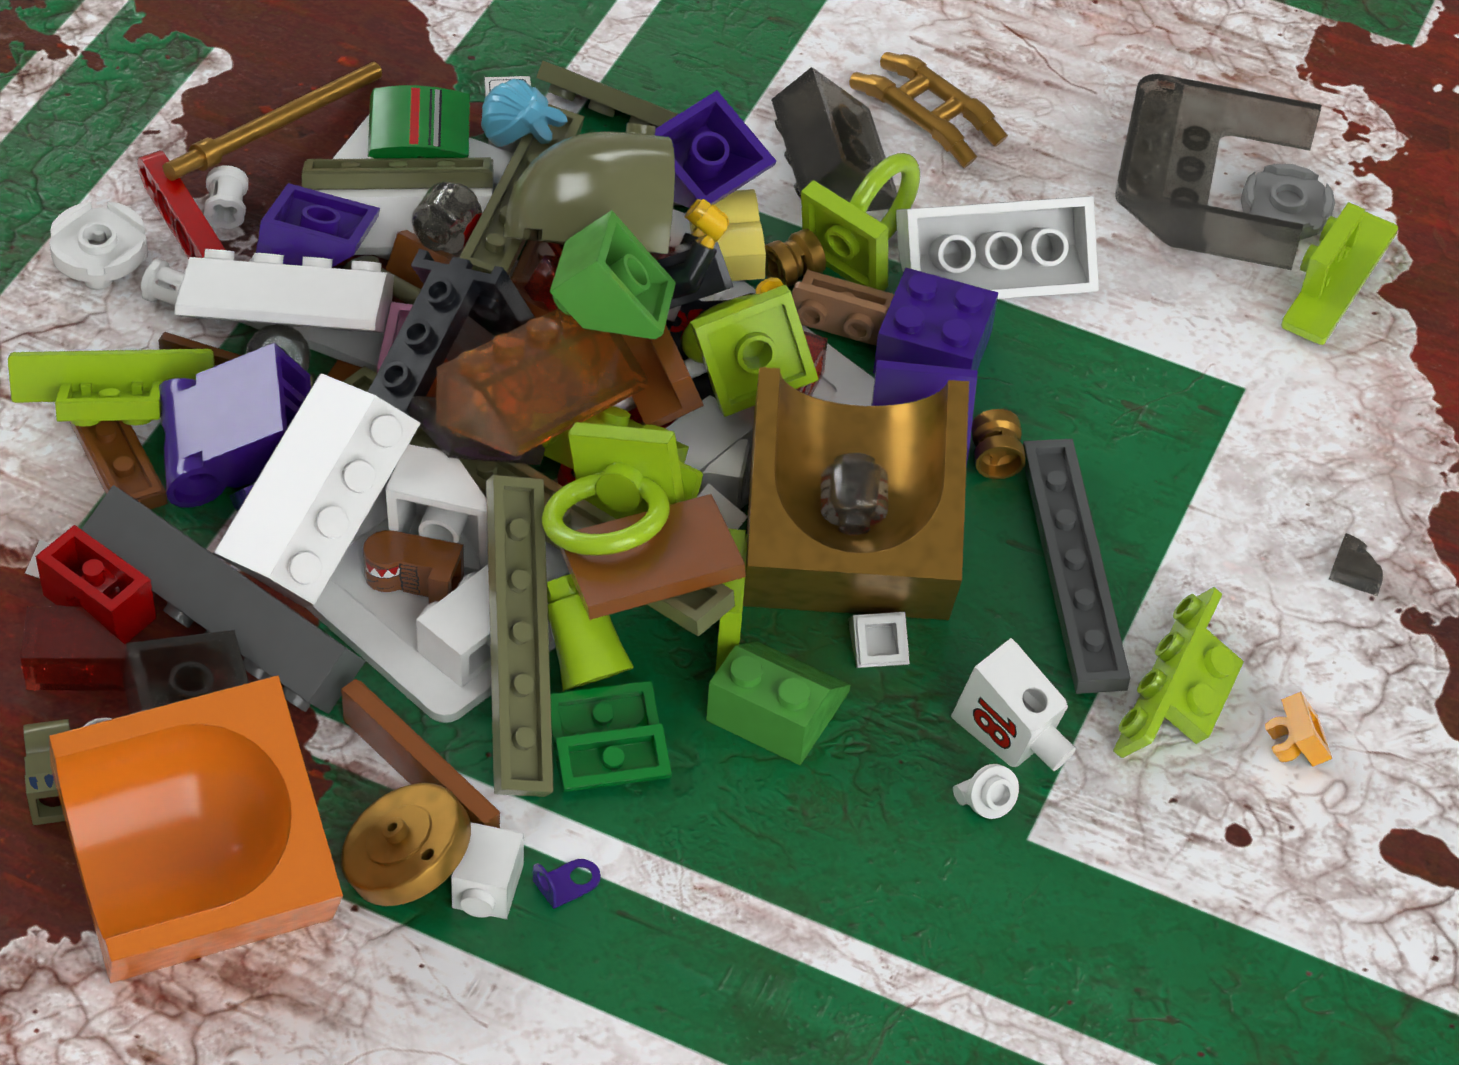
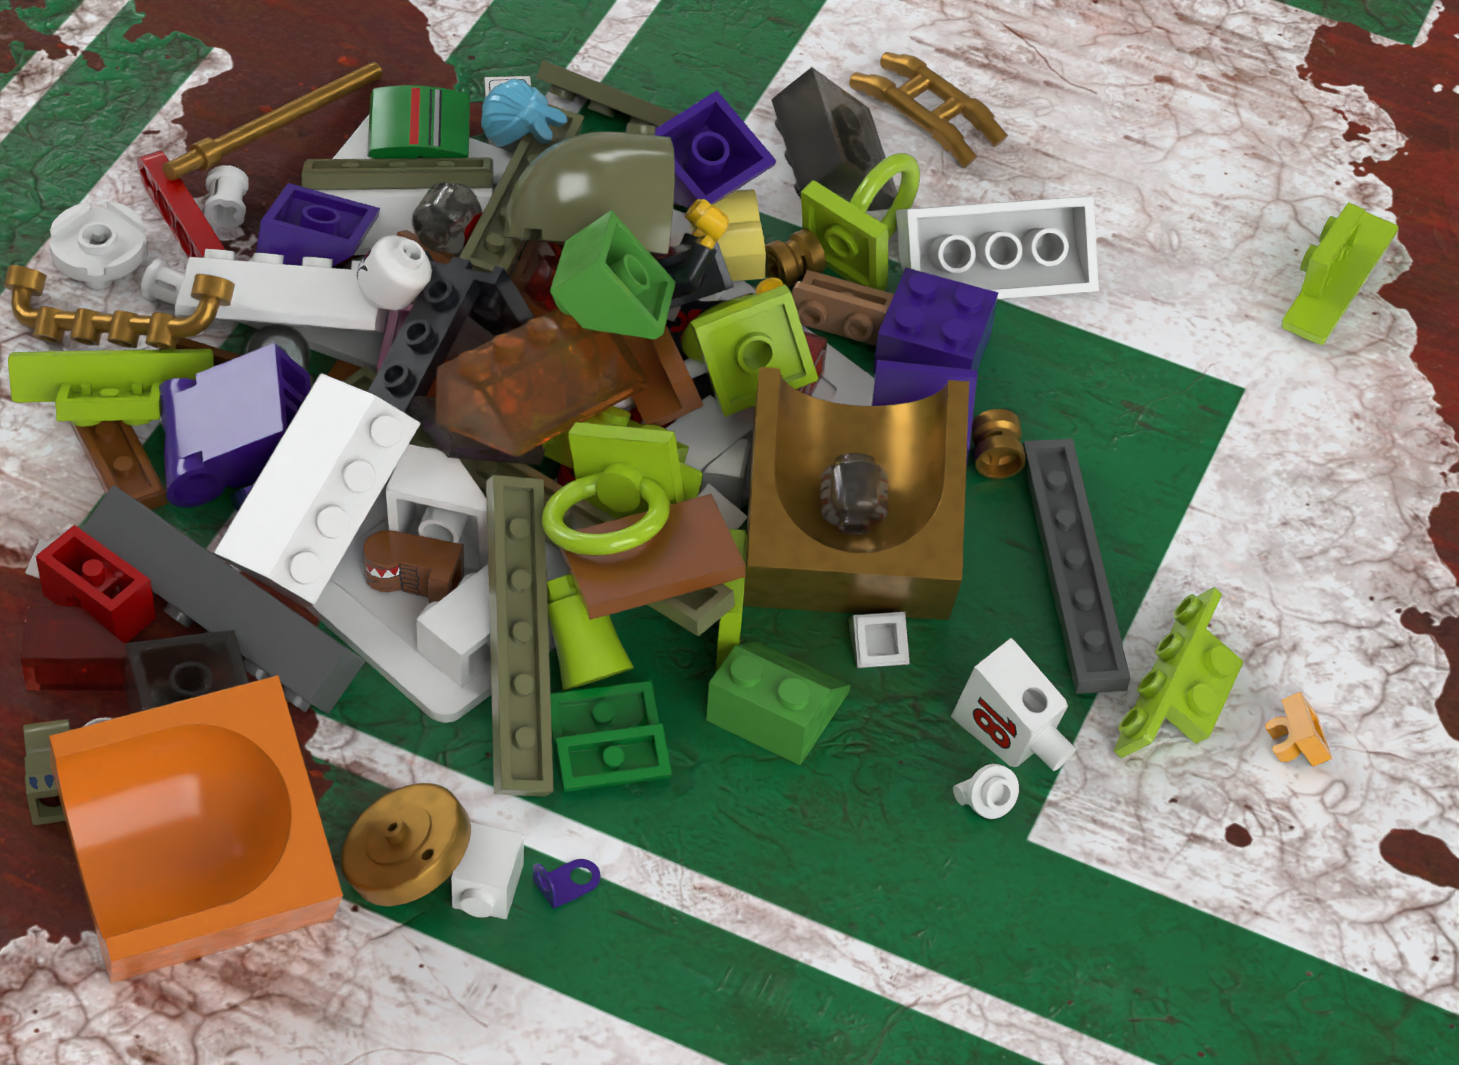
(123, 326): none -> pearl gold bar
(393, 273): none -> white head
(409, 752): dark orange tile -> none
(1173, 159): clear smoke windscreen -> none
(1289, 195): light grey tile -> none
(1356, 567): clear smoke tile -> none

